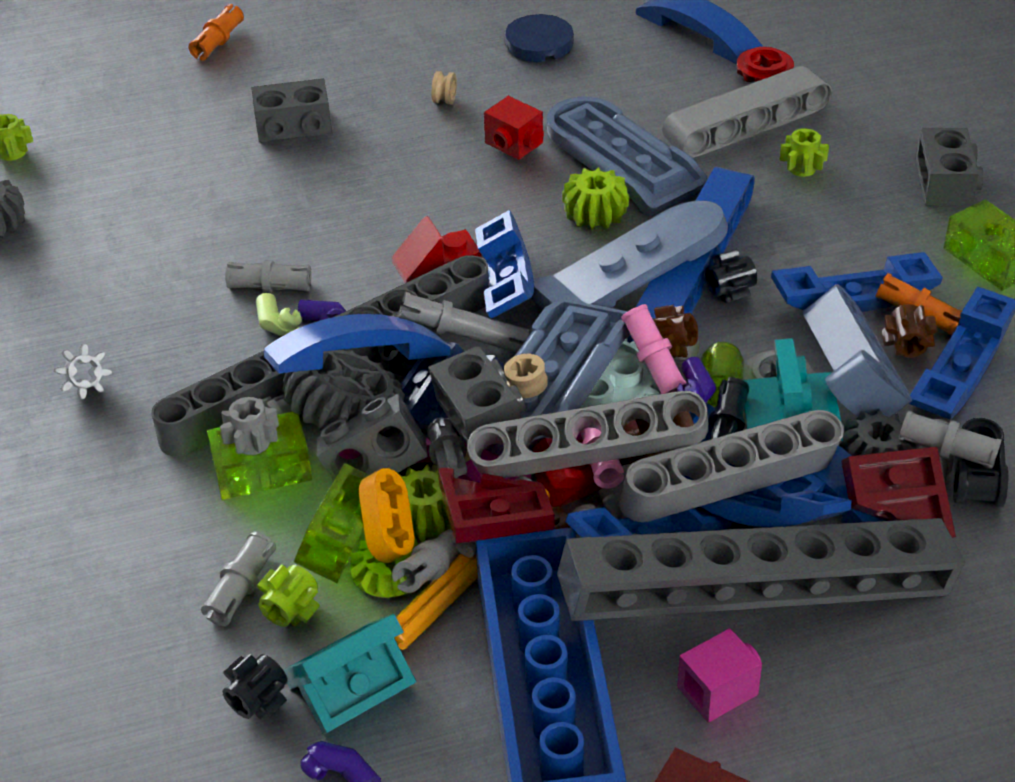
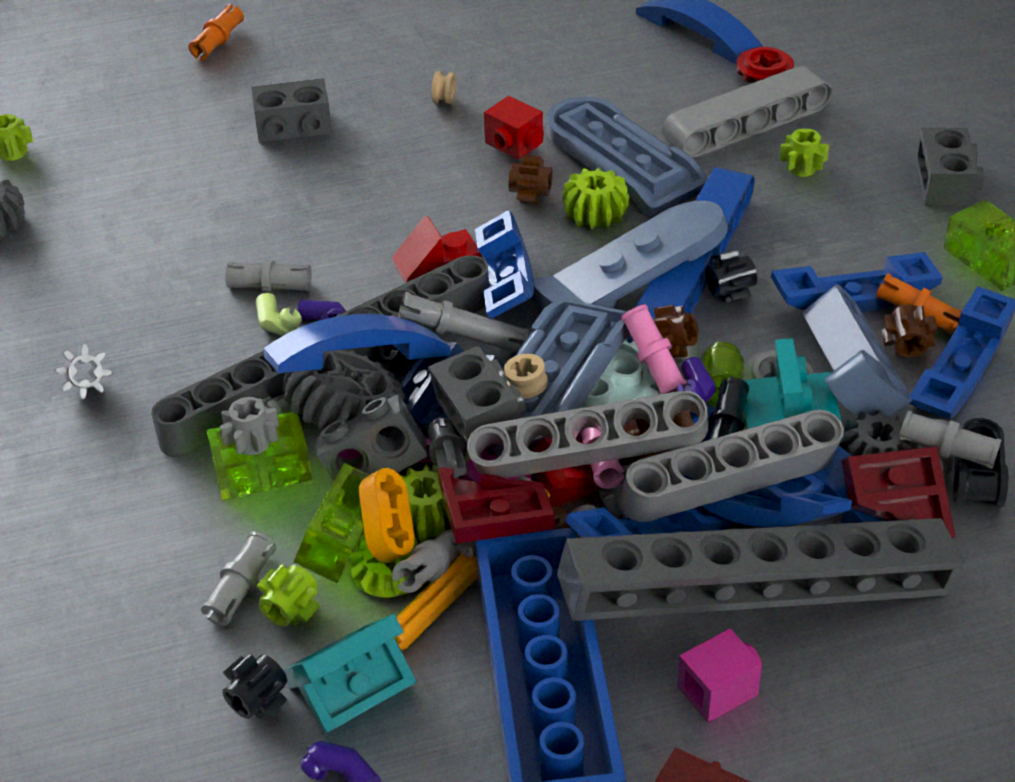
(530, 179): none -> reddish brown gear
(539, 37): dark blue tile -> none

